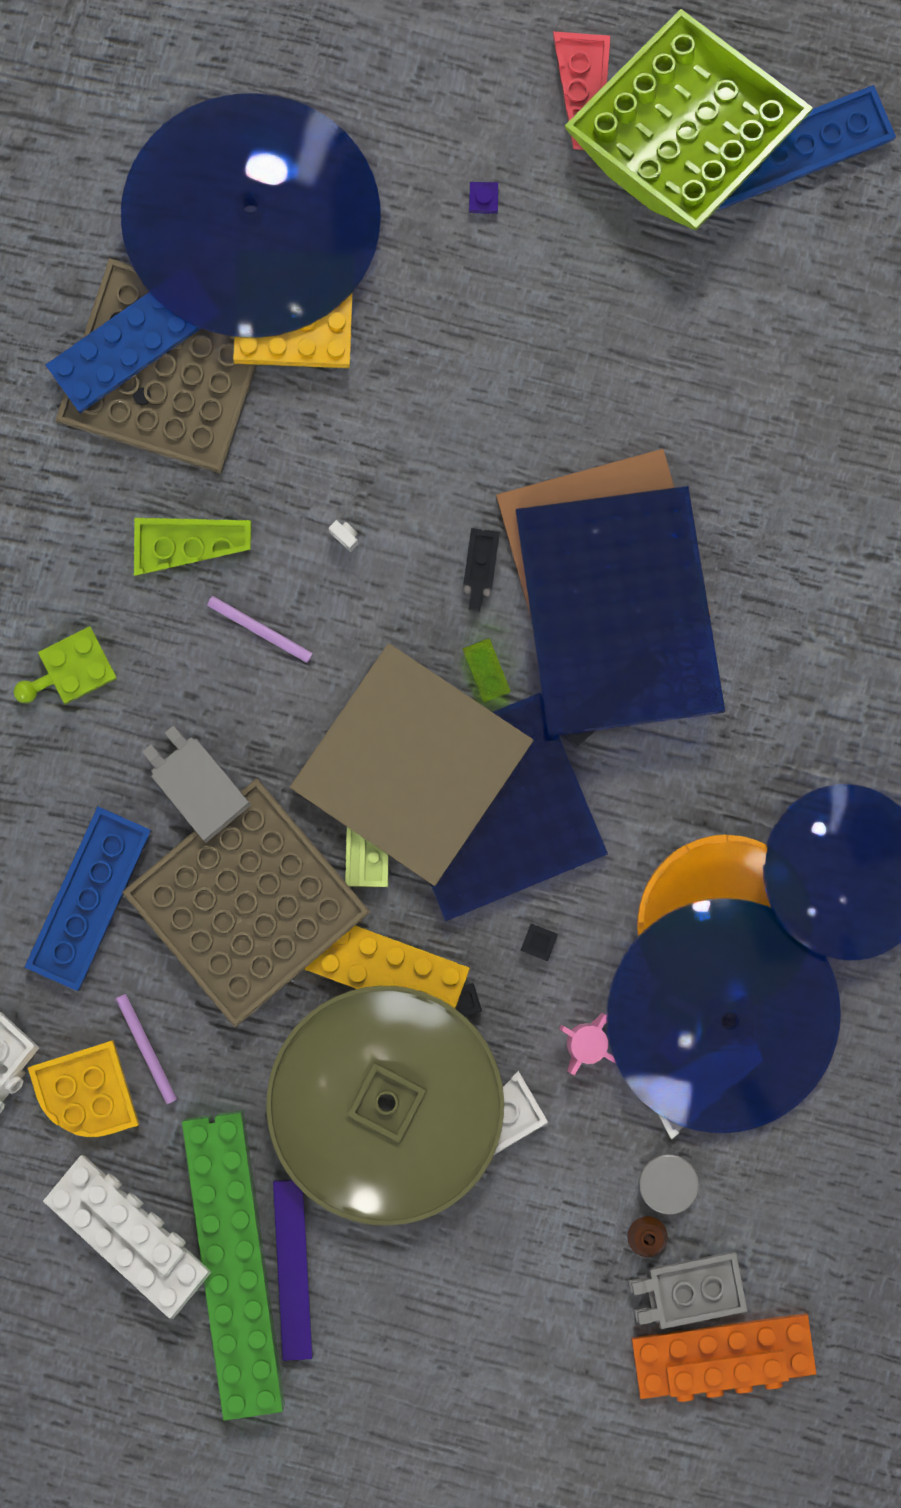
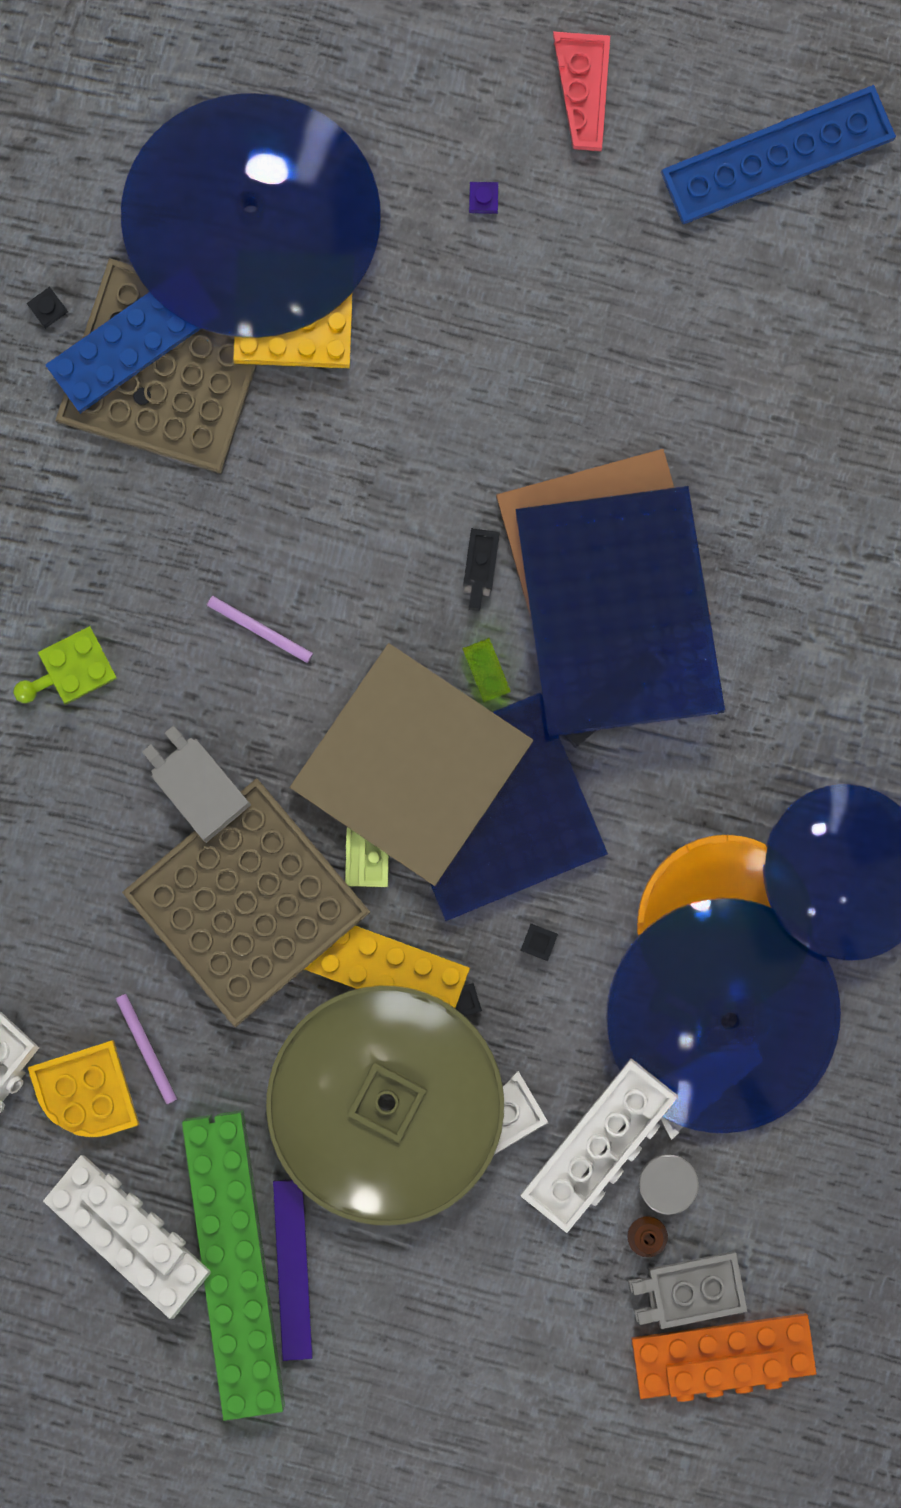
(47, 307): none -> black plate
(88, 898): blue plate -> none
(177, 542): lime wing -> none
(344, 534): white plate -> none
(587, 1043): bright pink piece -> none
(600, 1146): none -> white plate
(686, 121): lime slope -> none

